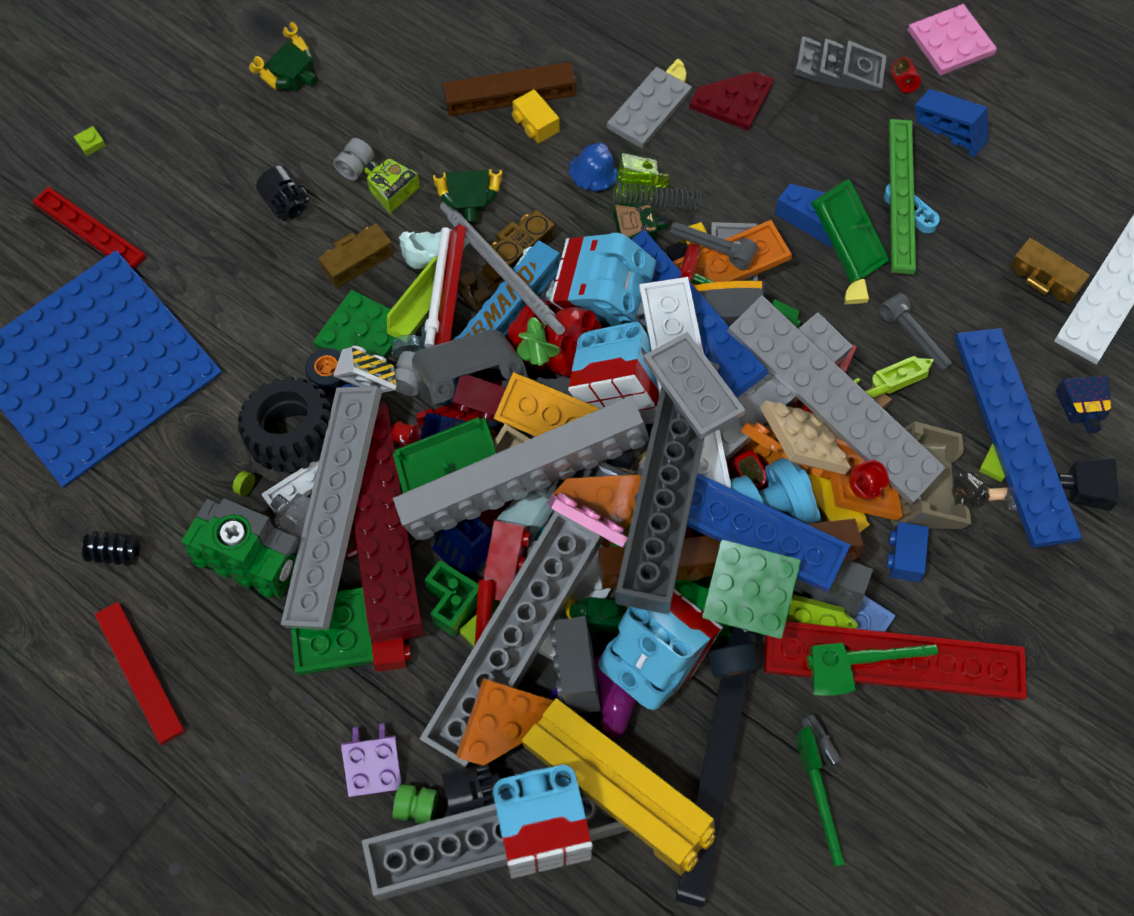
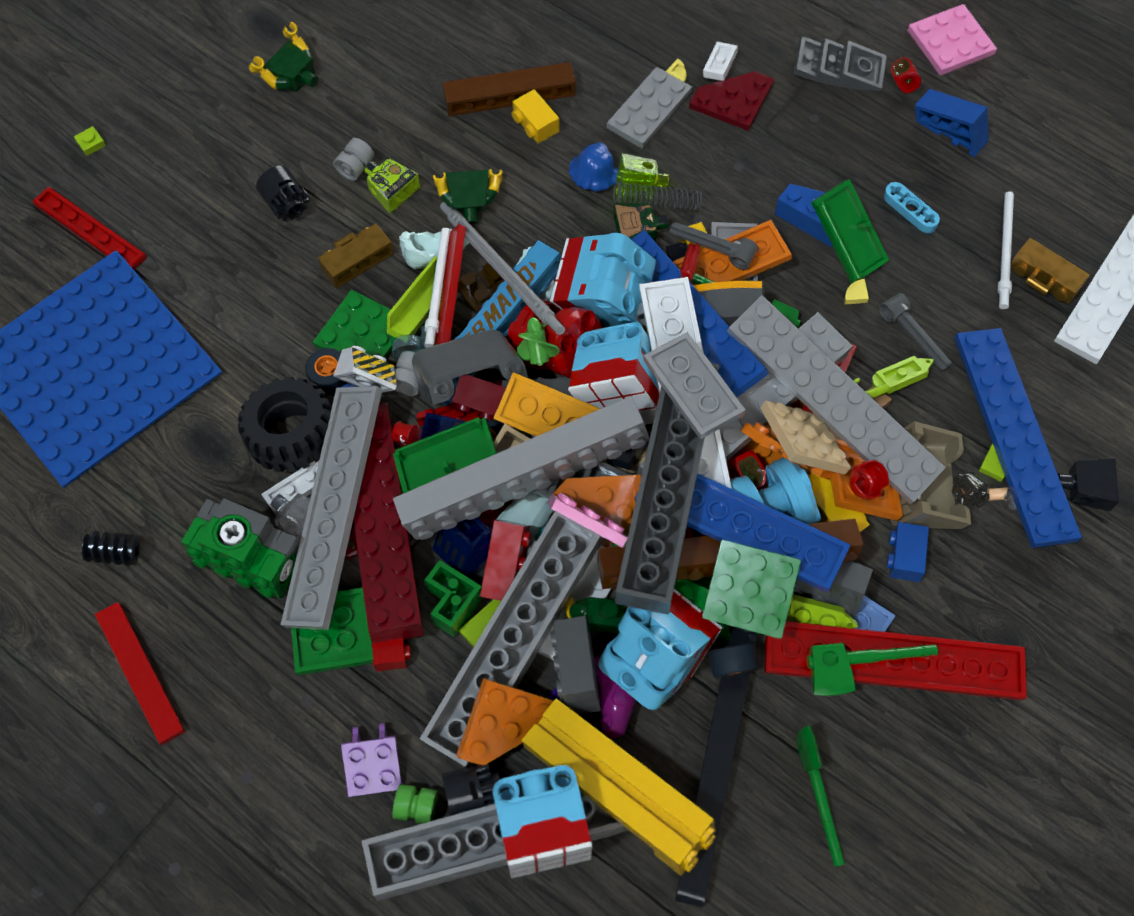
(243, 483): lime tile -> none
(484, 606): red axle -> none
(516, 238): pearl gold piece -> none
(720, 61): none -> white plate
(823, 741): dark grey axle -> none
(901, 197): bright green tile -> none
(1005, 285): none -> white bar
(1085, 400): dark blue torso -> none

